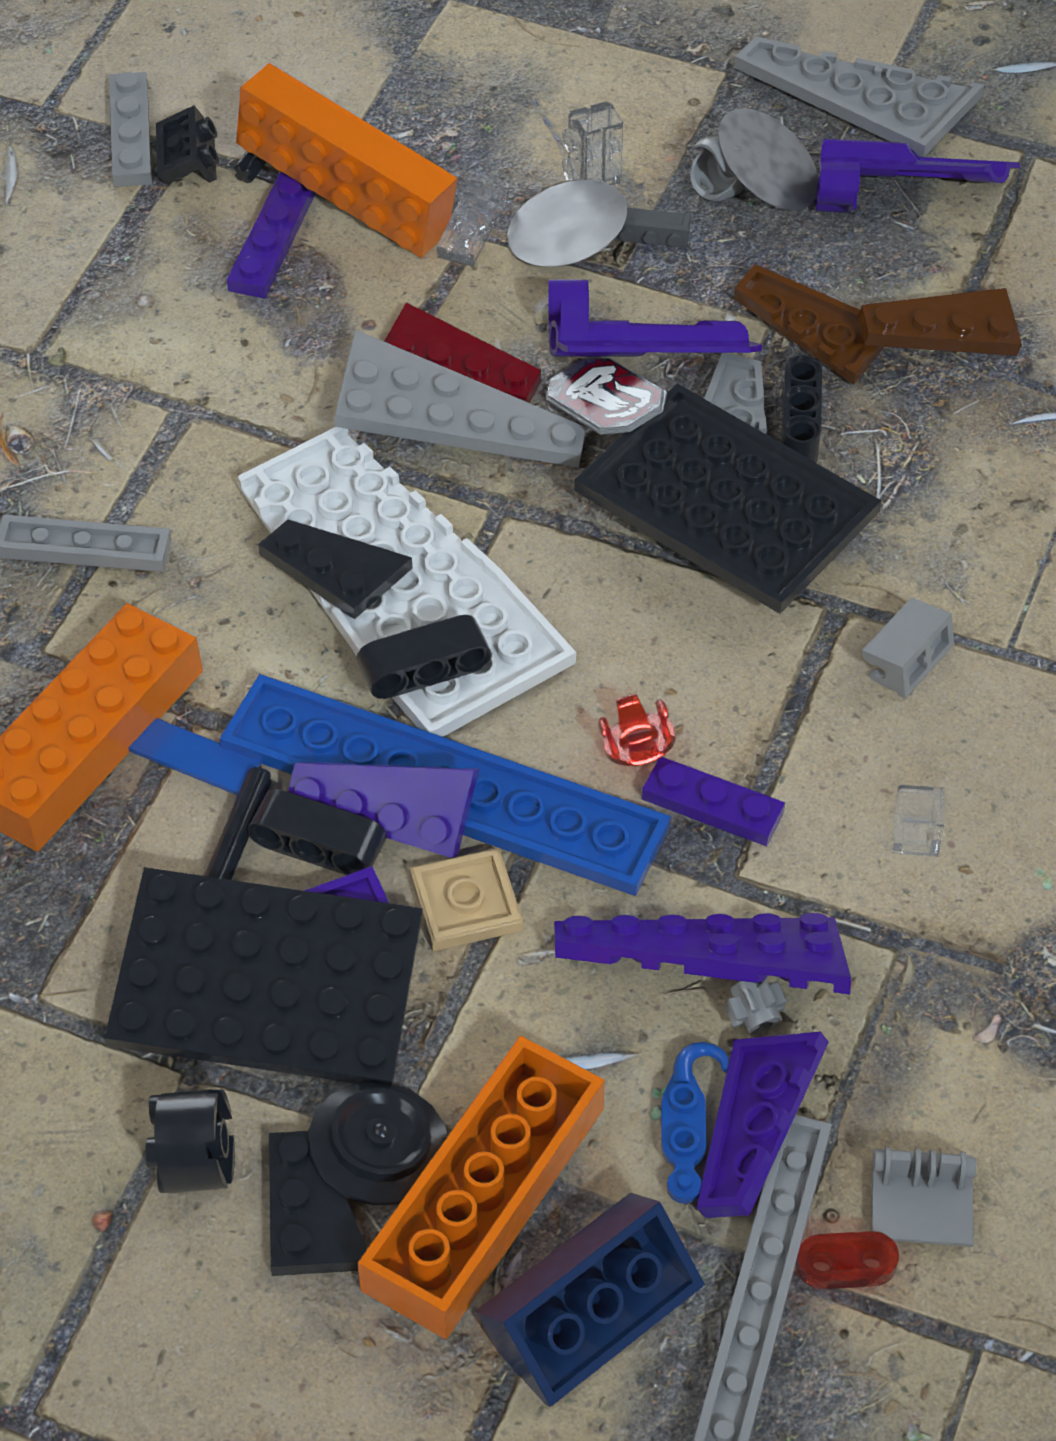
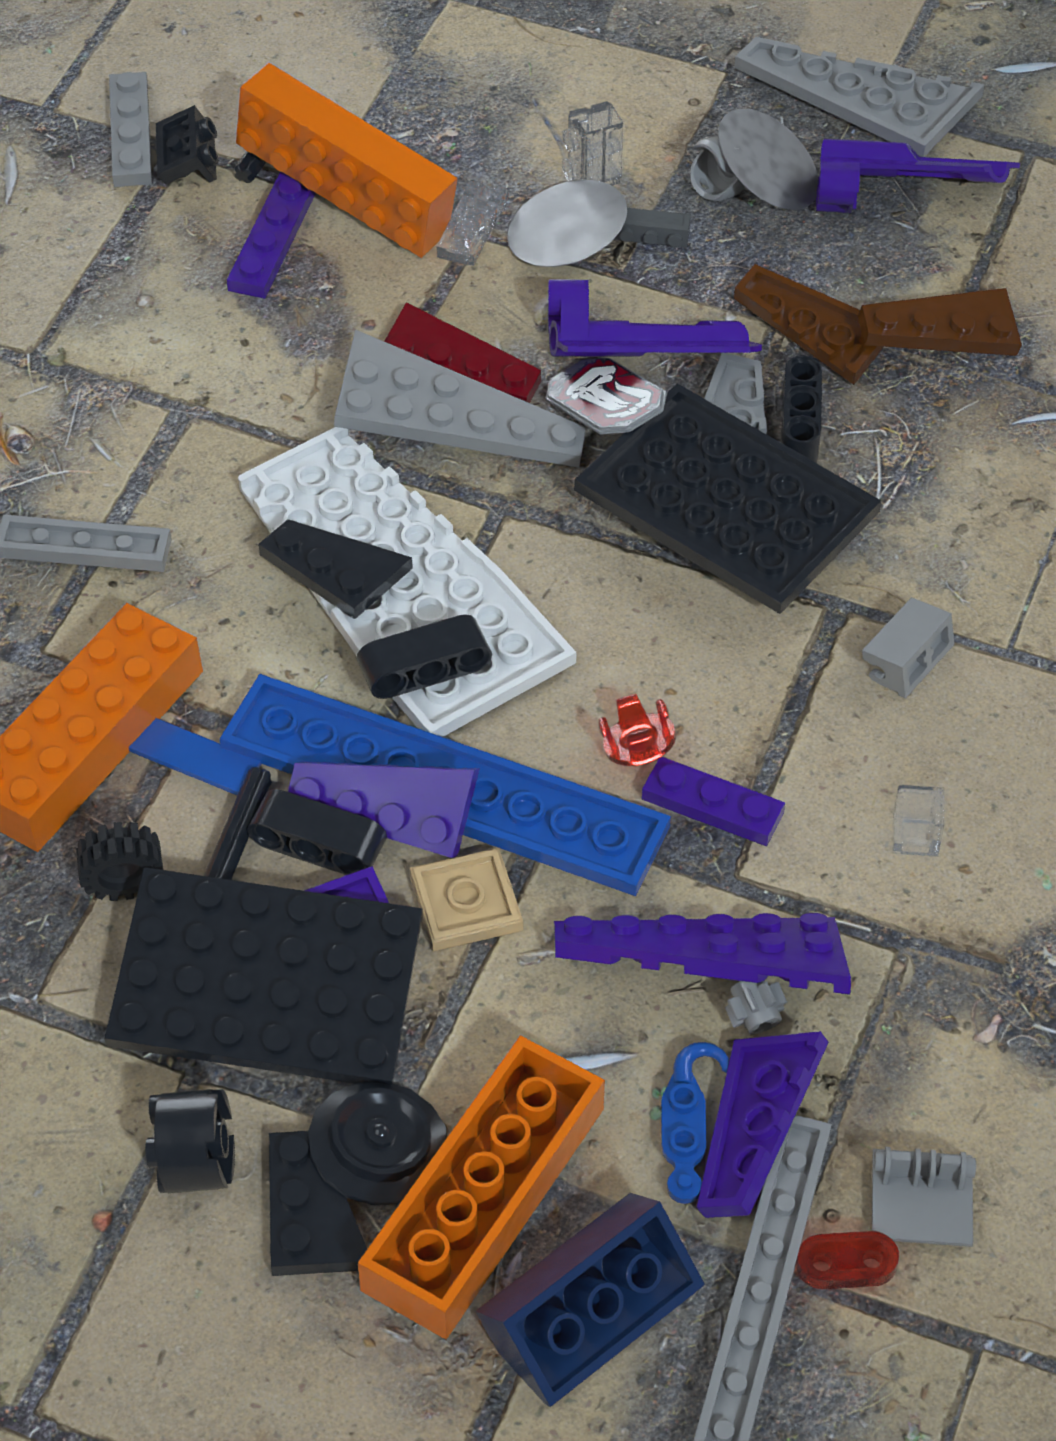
(115, 859): none -> black tyre

